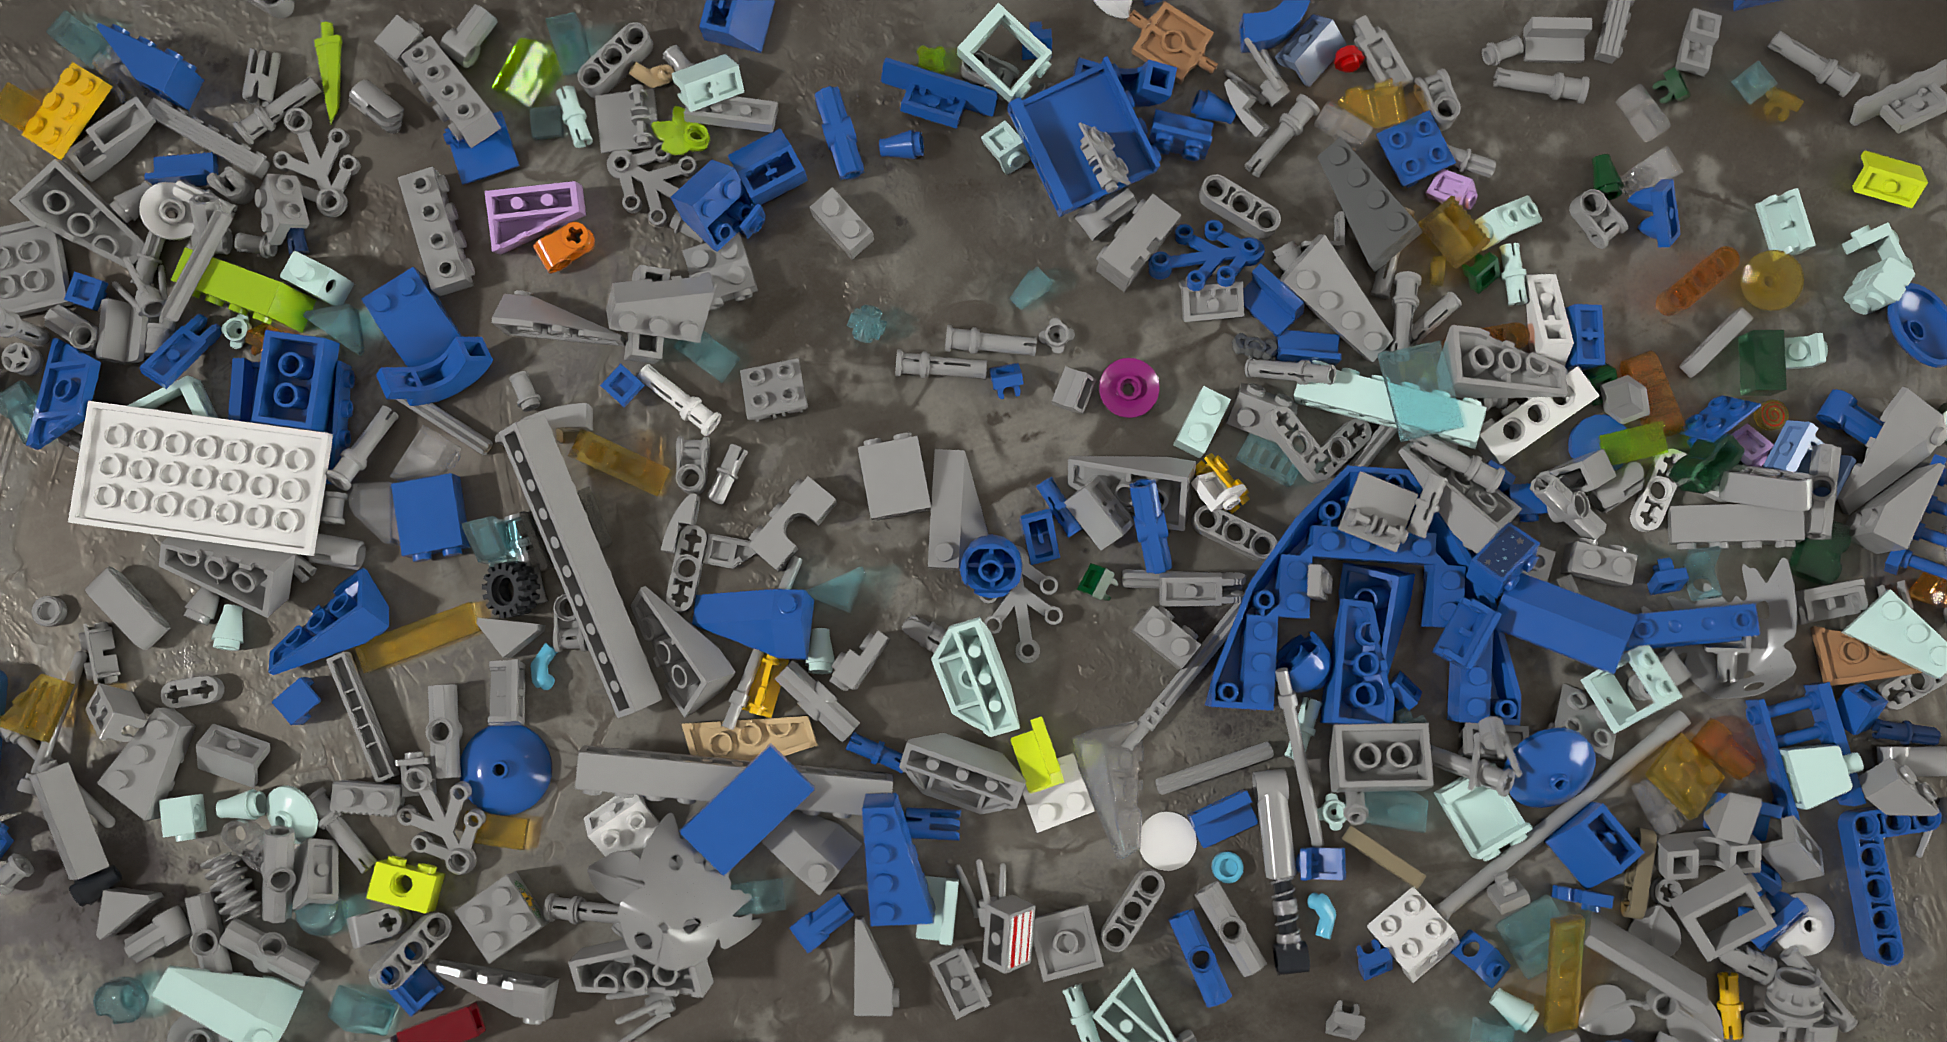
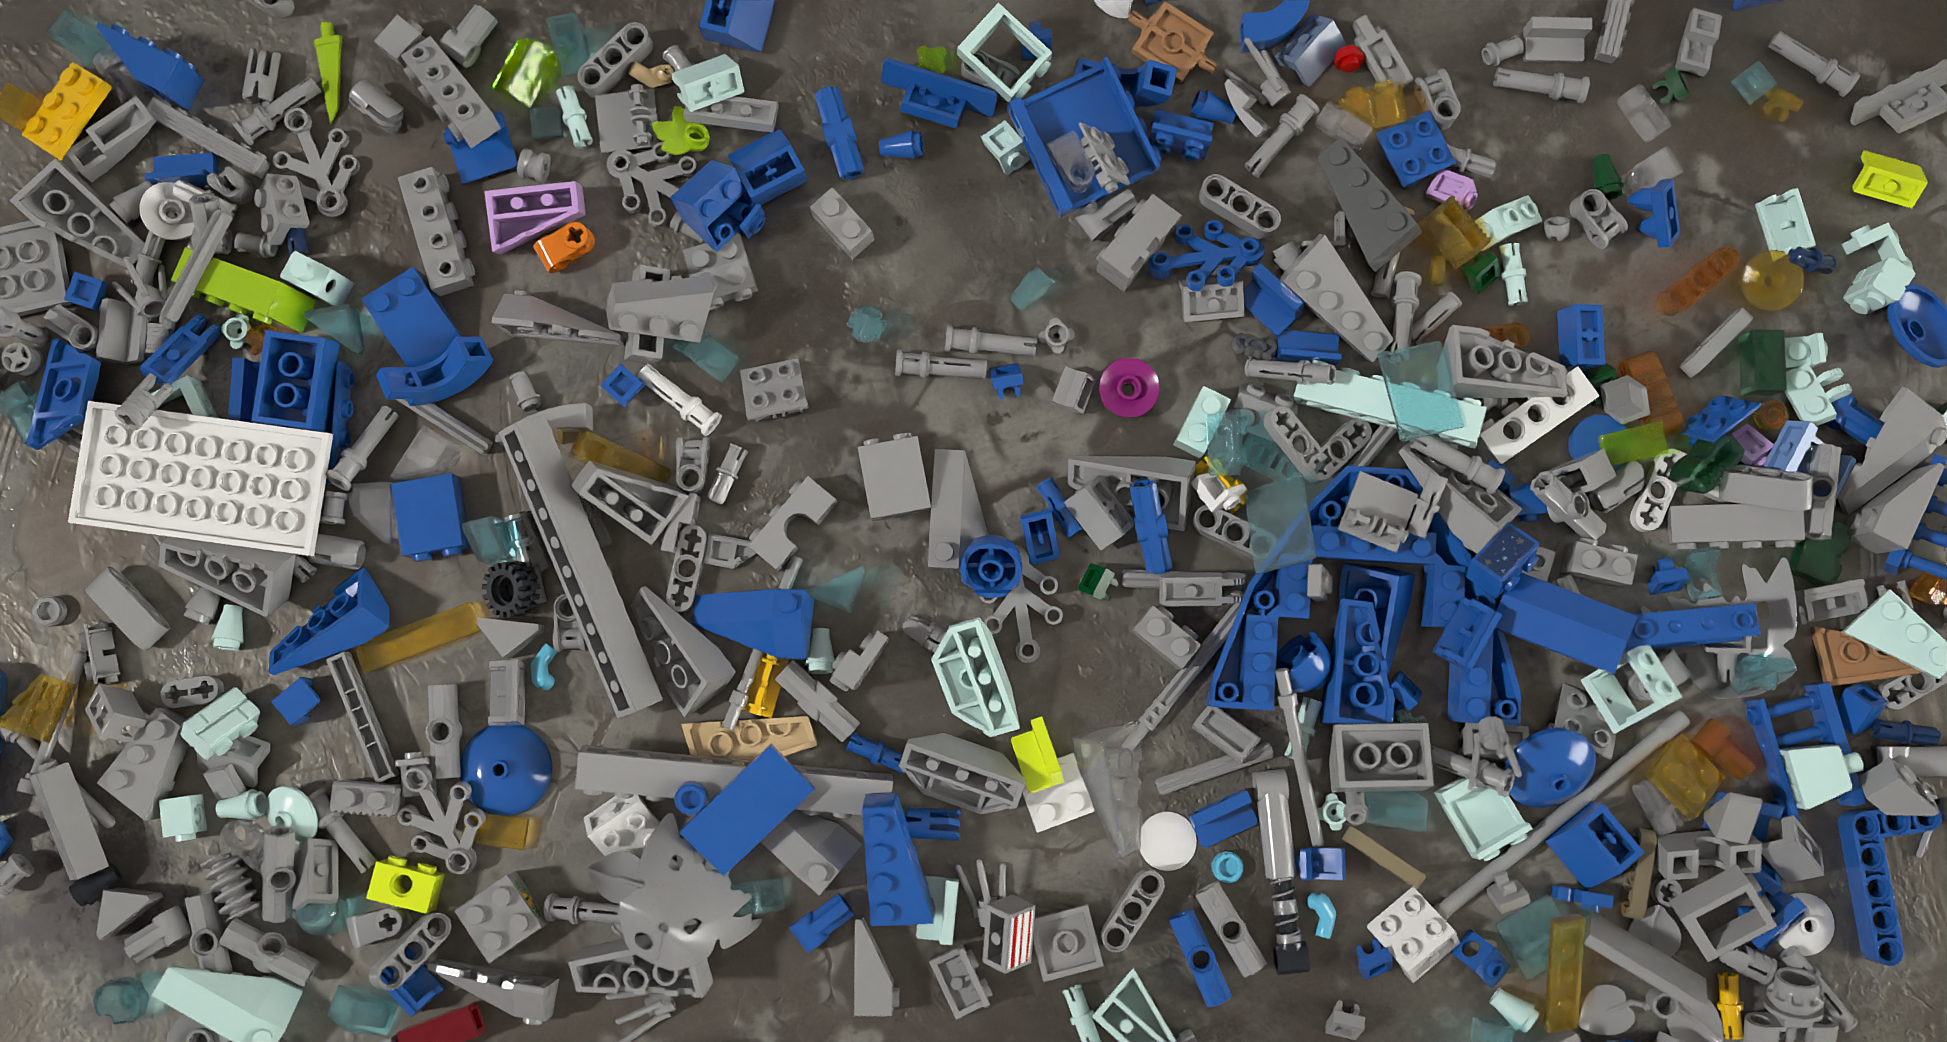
(142, 403): none -> light grey hinge
(221, 723): none -> light aqua brick
(224, 781): none -> light grey tile
(533, 165): none -> light grey wheel
(631, 499): none -> light grey wedge
(690, 798): none -> blue tile
(1069, 156): none -> clear piece
(1225, 442): none -> clear light blue bracket
(1226, 733): none -> light grey tile
(1280, 524): none -> clear light blue piece
(1547, 318): white slope -> none
(1557, 228): none -> light grey hinge
(1760, 672): none -> clear light blue plate
(1808, 396): none -> light aqua hinge
(1812, 260): none -> dark blue axle

